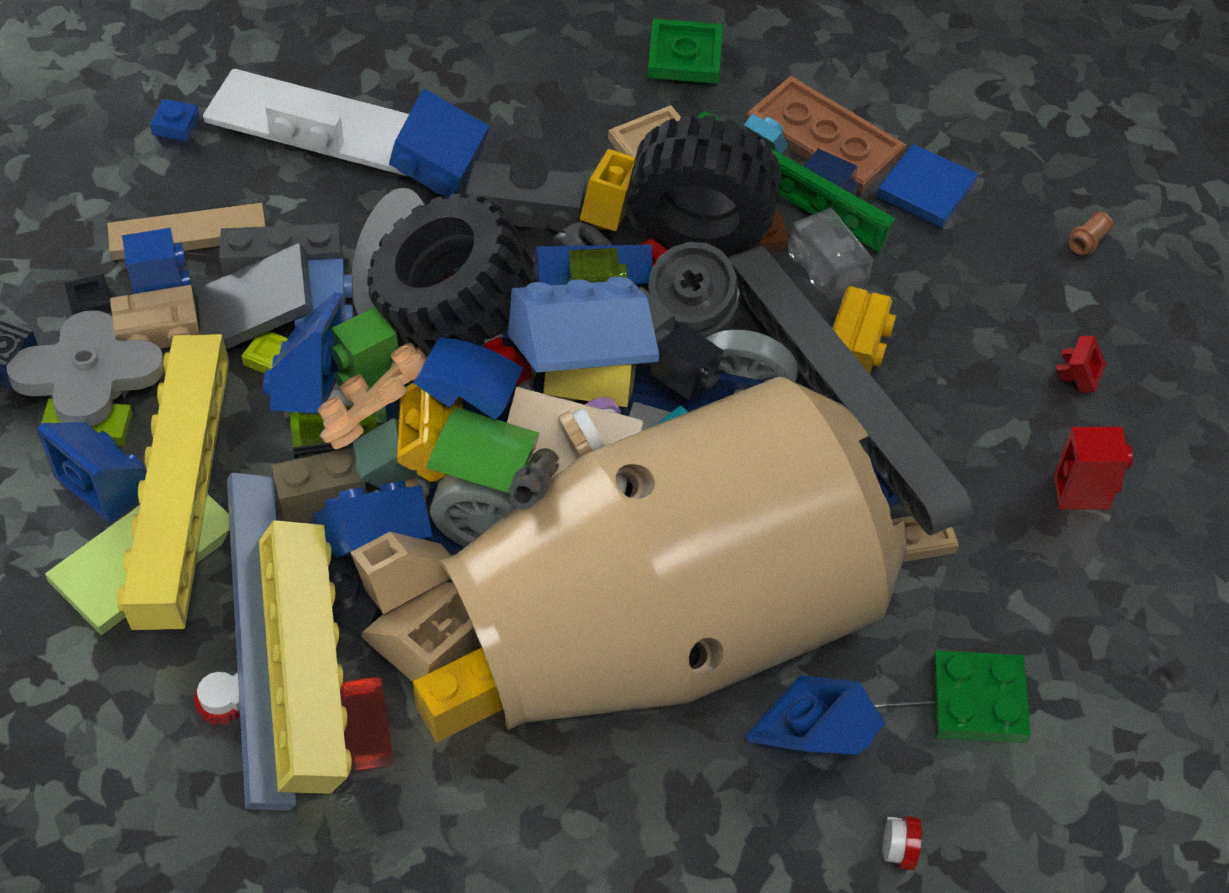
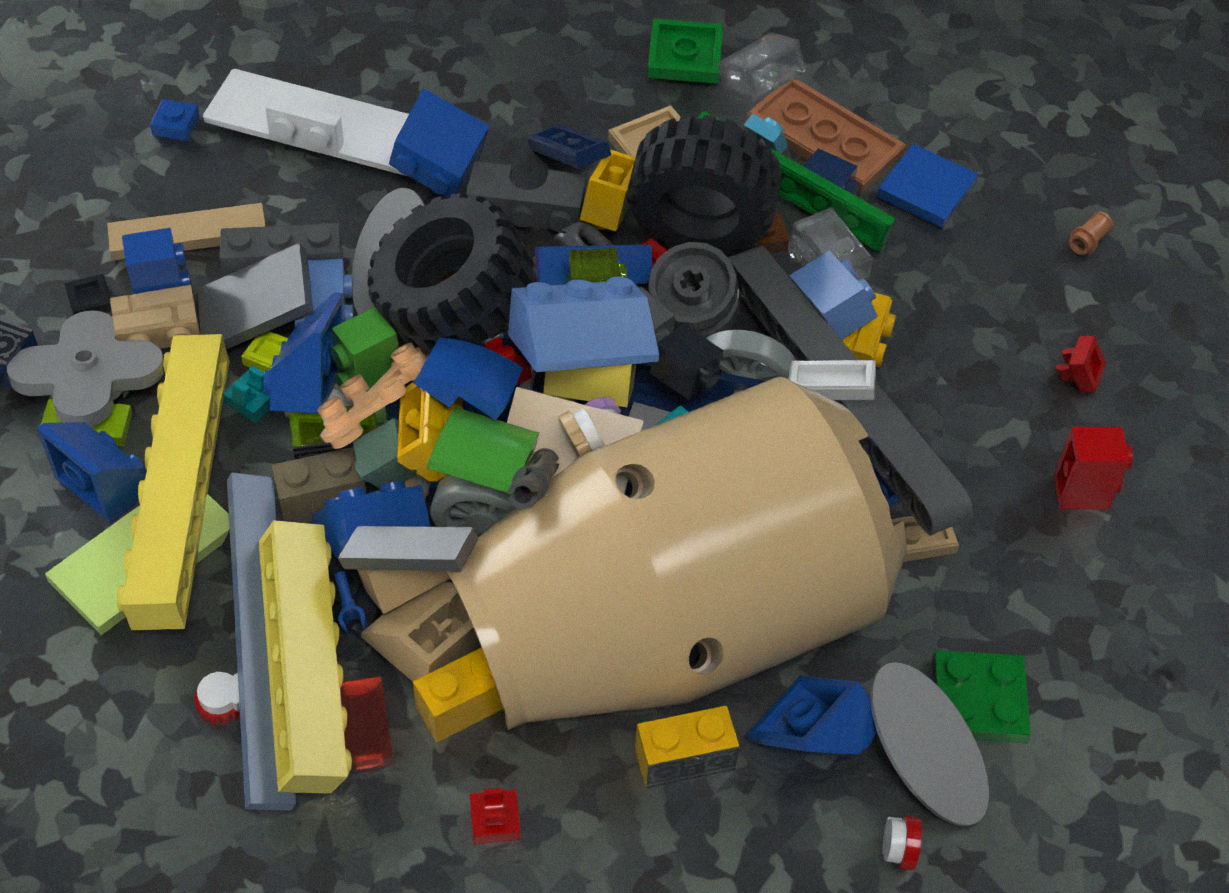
(248, 396): none -> teal tile
(349, 609): none -> blue hand
(408, 548): none -> tile
(495, 816): none -> red tile
(569, 146): none -> dark blue tile
(686, 747): none -> yellow brick
(761, 67): none -> clear brick
(836, 293): none -> medium blue brick
(836, 378): none -> white tile
(929, 744): none -> light grey shield

